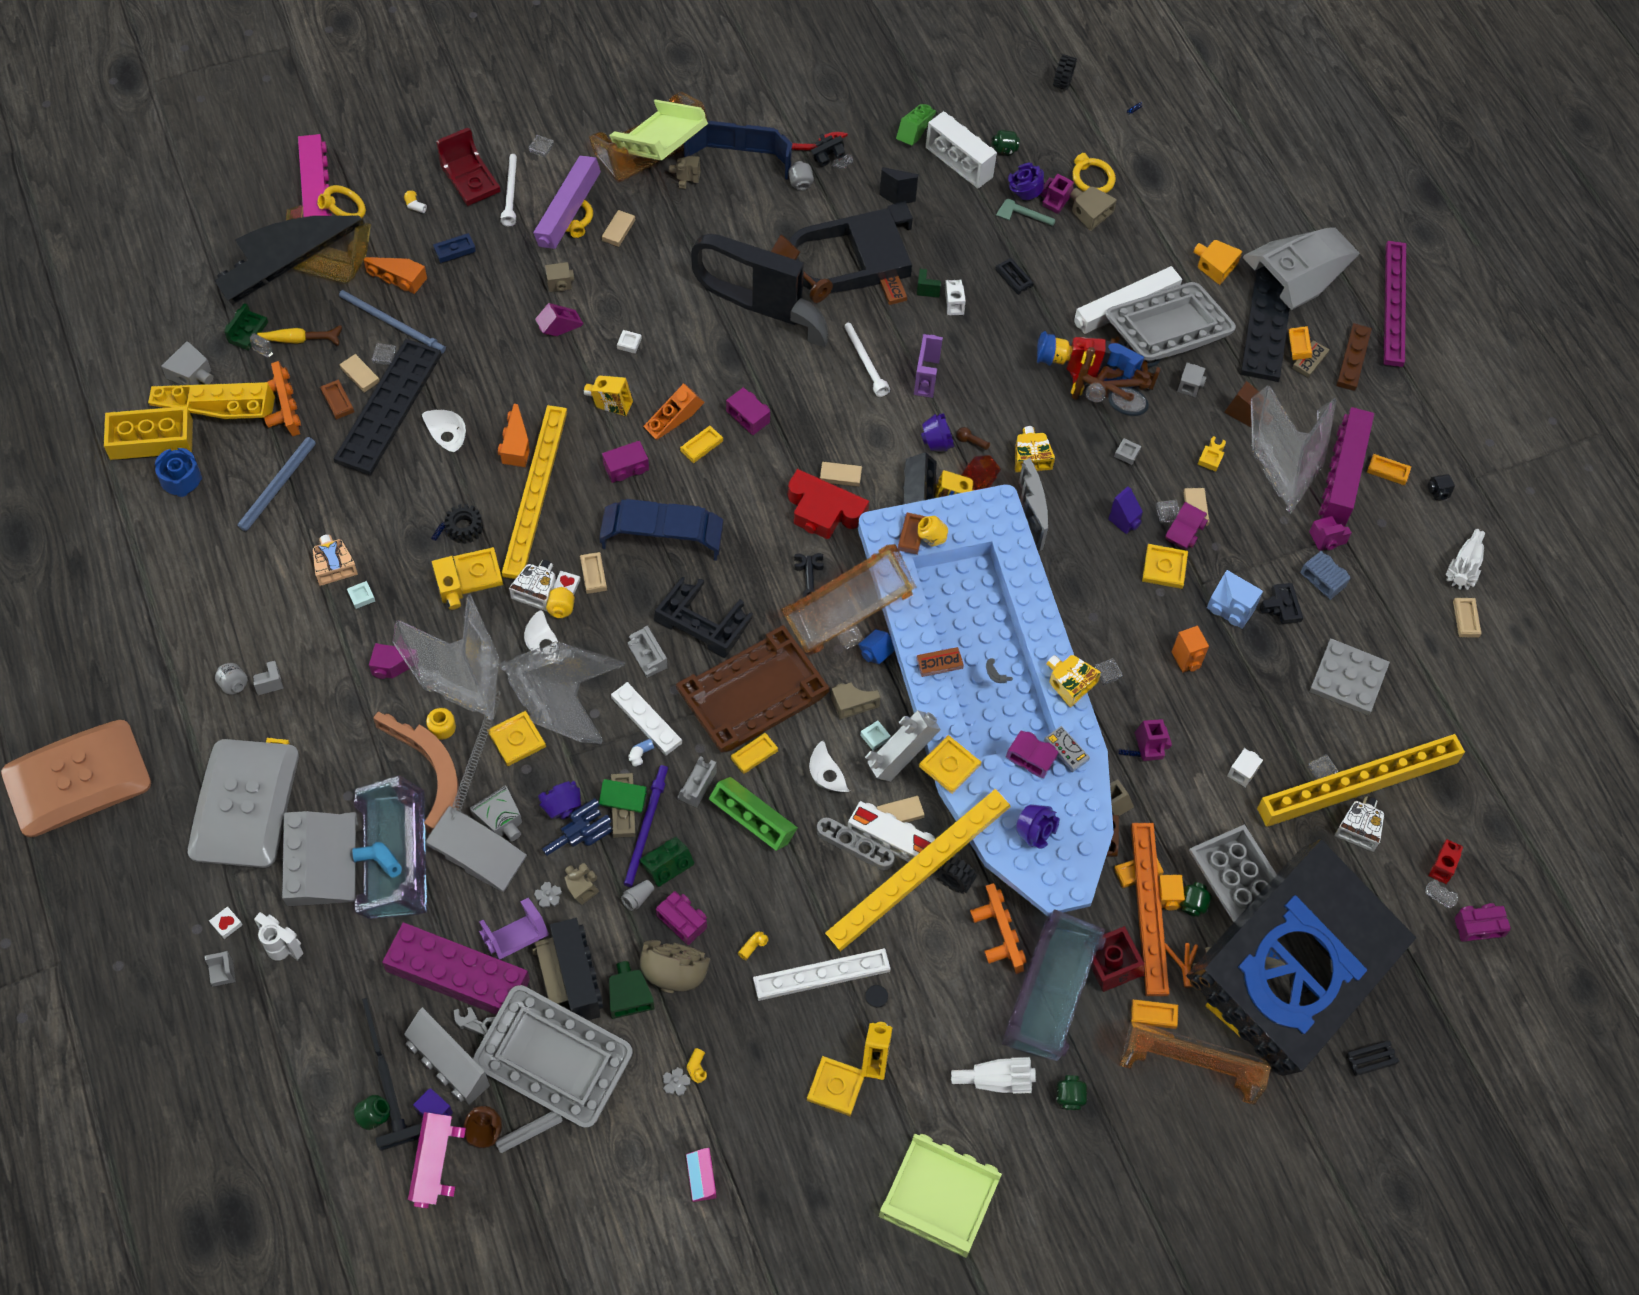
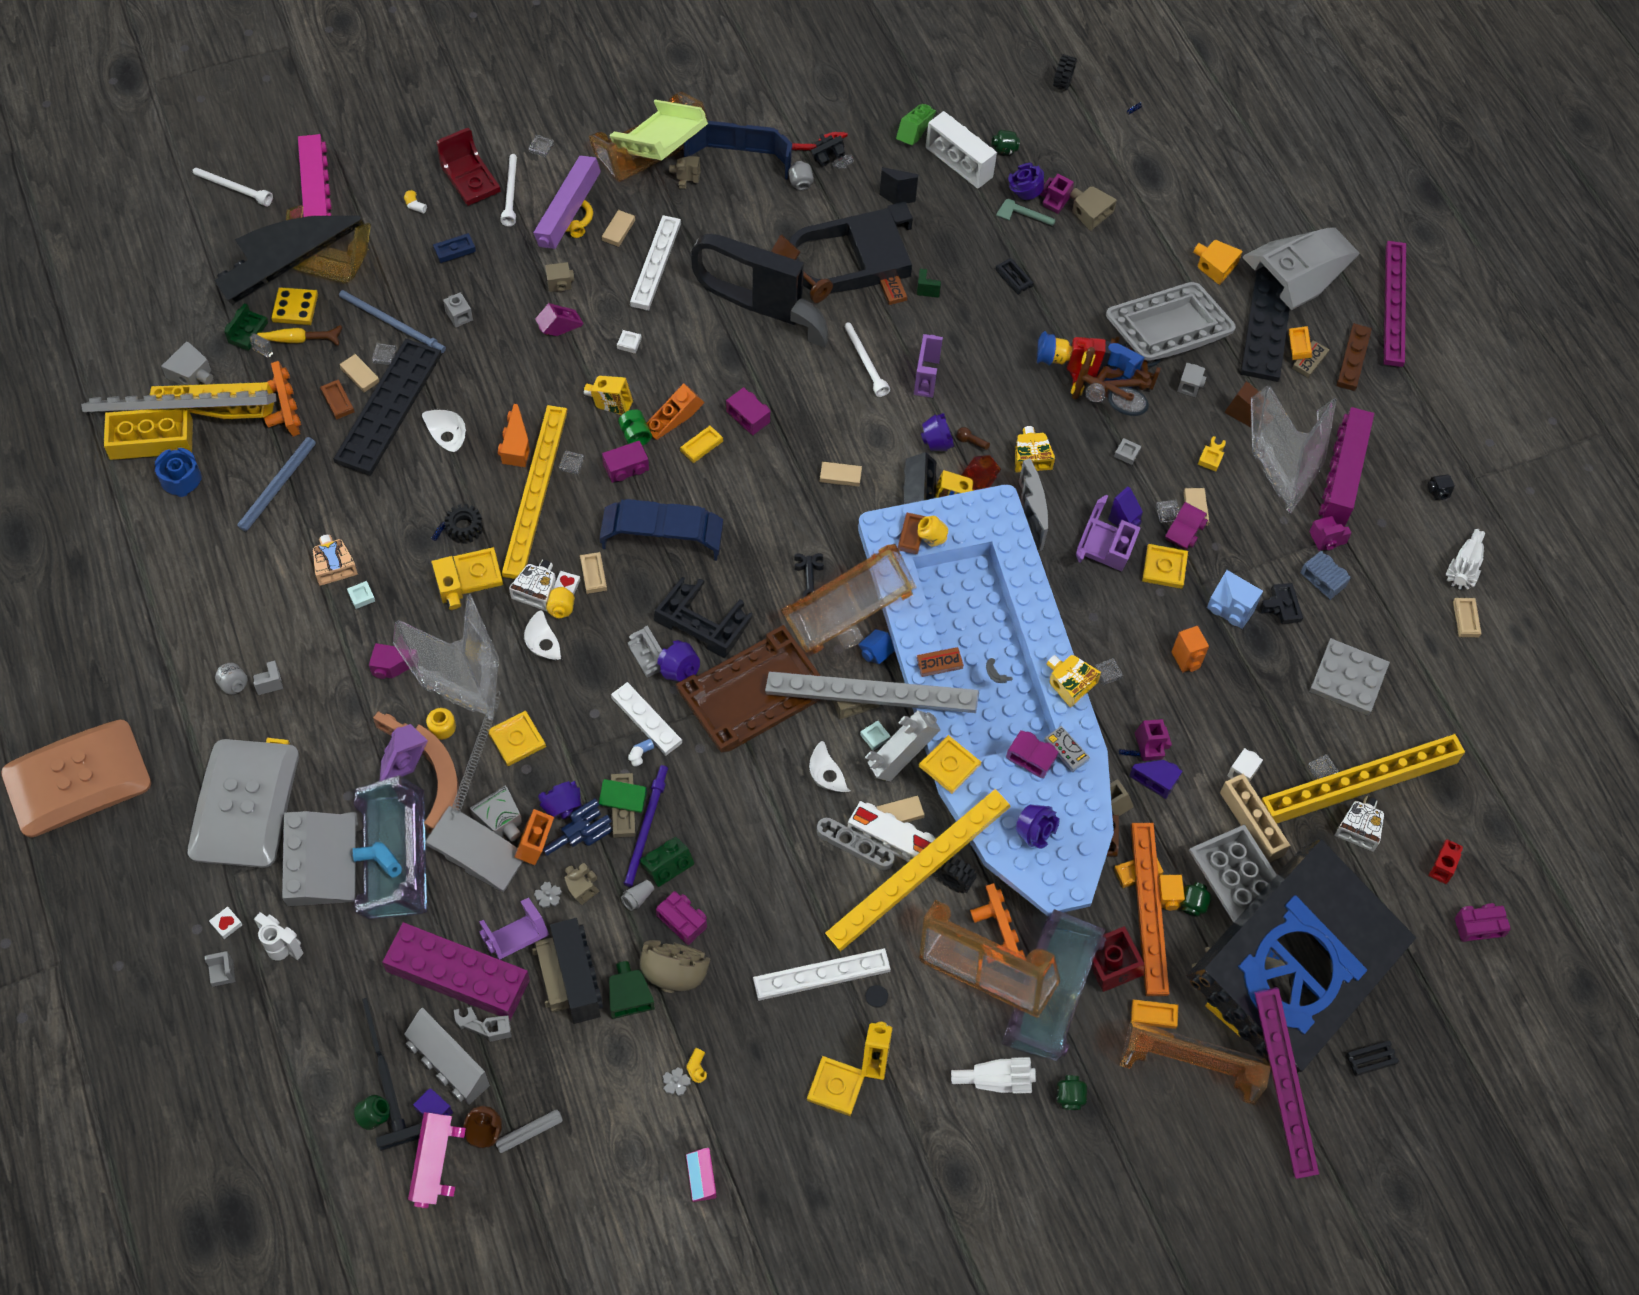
(184, 401): none -> light grey plate
(263, 197): none -> white piece
(294, 306): none -> yellow tile
(326, 201): yellow piece -> none
(398, 271): orange slope -> none
(402, 752): none -> medium lavender slope
(458, 309): none -> light grey brick
(534, 837): none -> orange brick
(549, 684): clear windscreen -> none
(553, 1056): light grey wedge -> none
(571, 462): none -> clear tile
(634, 427): none -> green wheel
(655, 263): none -> white plate
(678, 661): none -> dark purple cone
(698, 782): light grey hinge -> none
(753, 813): bright green brick -> none
(754, 753): yellow tile -> none
(756, 939): yellow arm -> none
(823, 505): red brick -> none
(872, 692): none -> light grey plate
(940, 1194): yellowish green panel -> none
(955, 297): white leg -> none
(987, 965): none -> windscreen
(1083, 162): yellow piece -> none
(1094, 314): white brick -> none
(1105, 542): none -> medium lavender piece
(1157, 776): none -> dark purple slope
(1188, 961): orange plant -> none
(1253, 813): none -> tan brick
(1286, 1083): none -> magenta plate
(1389, 469): light orange tile -> none
(1441, 894): clear piece -> none

